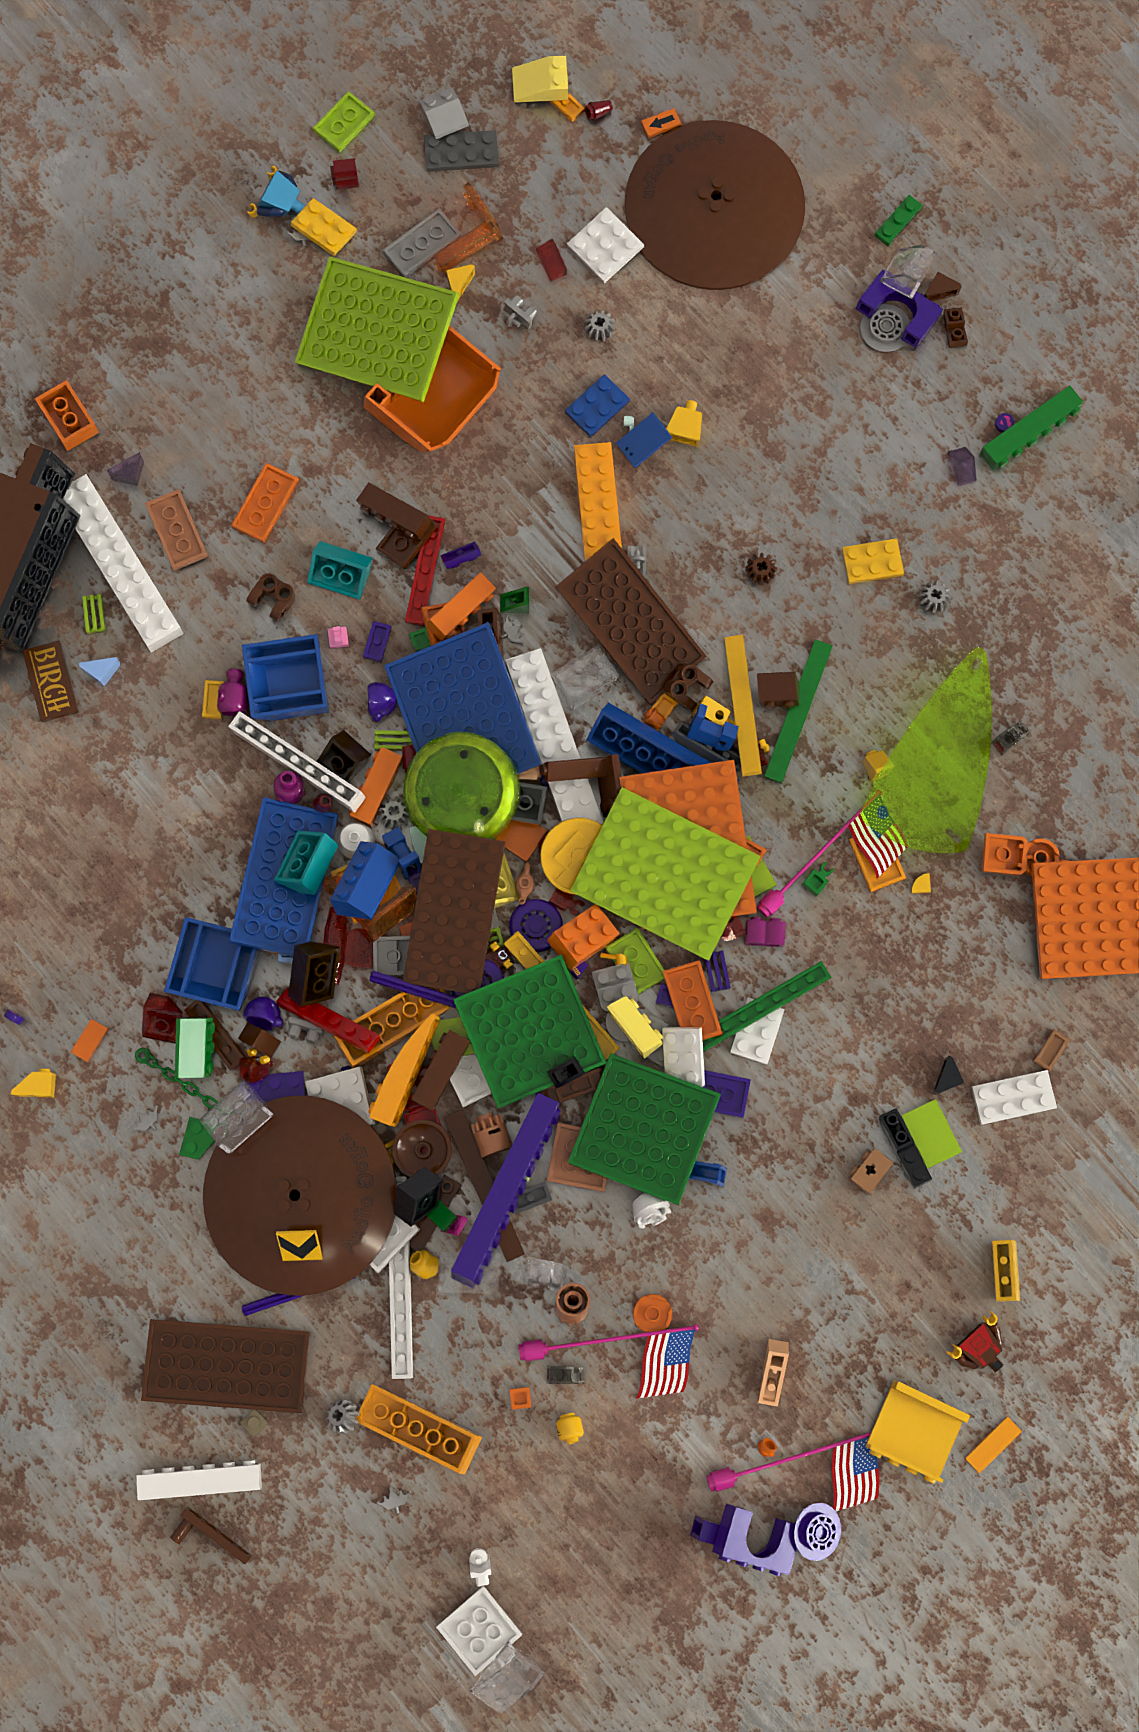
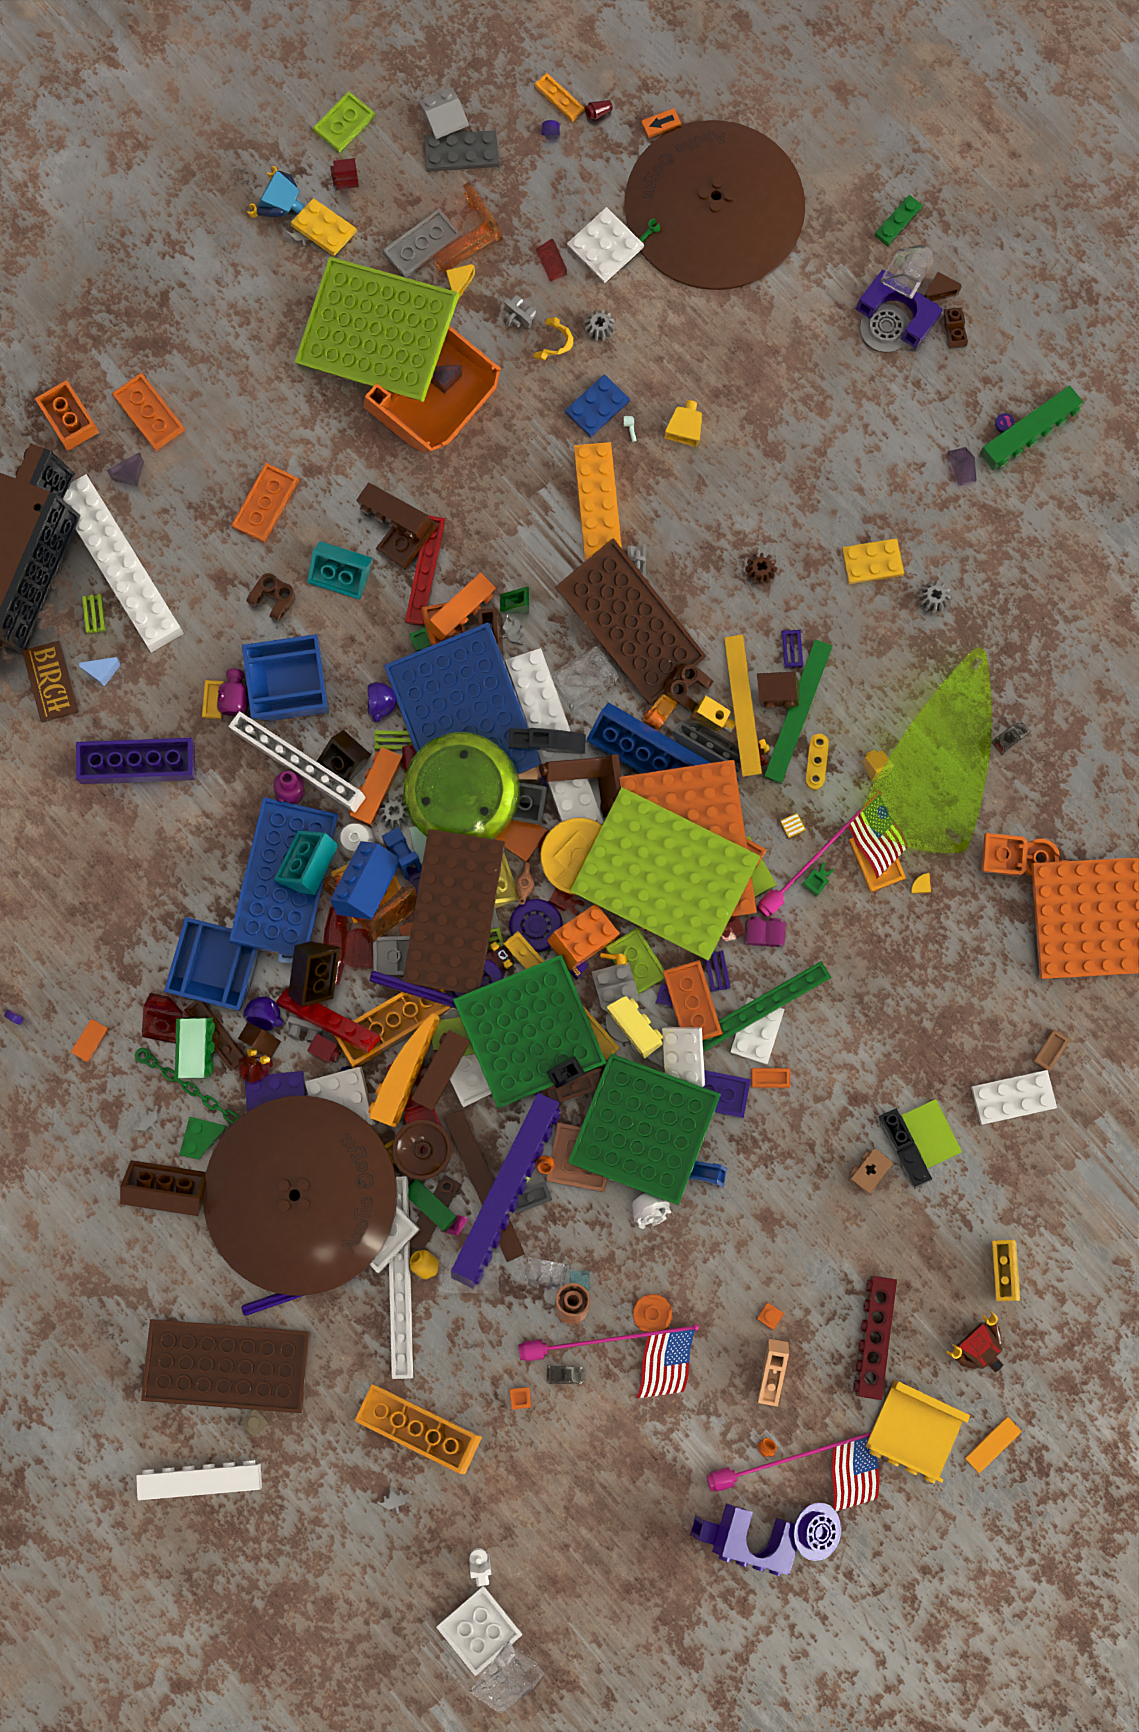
(36, 1085): yellow slope -> none
(135, 760): none -> dark purple brick
(148, 411): none -> orange tile
(163, 1188): none -> reddish brown slope
(176, 529): nougat plate -> none
(192, 1519): reddish brown piece -> none
(236, 1117): clear brick -> none
(299, 1245): yellow piece -> none
(319, 806): dark red cone -> none
(324, 1050): none -> dark red brick
(336, 1421): light grey gear -> none
(338, 637): bright pink tile -> none
(377, 641): dark purple plate -> none
(417, 1196): black container -> none
(446, 376): none -> slope
(460, 555): dark purple plate -> none
(491, 1135): nougat gear -> none
(541, 80): light yellow slope -> none
(545, 1164): none -> orange plate
(547, 739): none -> black slope
(550, 127): none -> dark purple tile
(555, 322): none -> yellow helmet
(569, 1428): yellow head -> none
(581, 1278): none -> clear light blue tile
(644, 440): blue container -> none
(651, 229): none -> green hand
(710, 732): blue piece -> none
(770, 1077): none -> orange tile
(770, 1316): none -> orange plate
(792, 825): none -> tile
(793, 664): none -> dark purple tile
(812, 768): none -> yellow plate
(883, 1328): none -> dark red brick
(948, 1077): black slope -> none

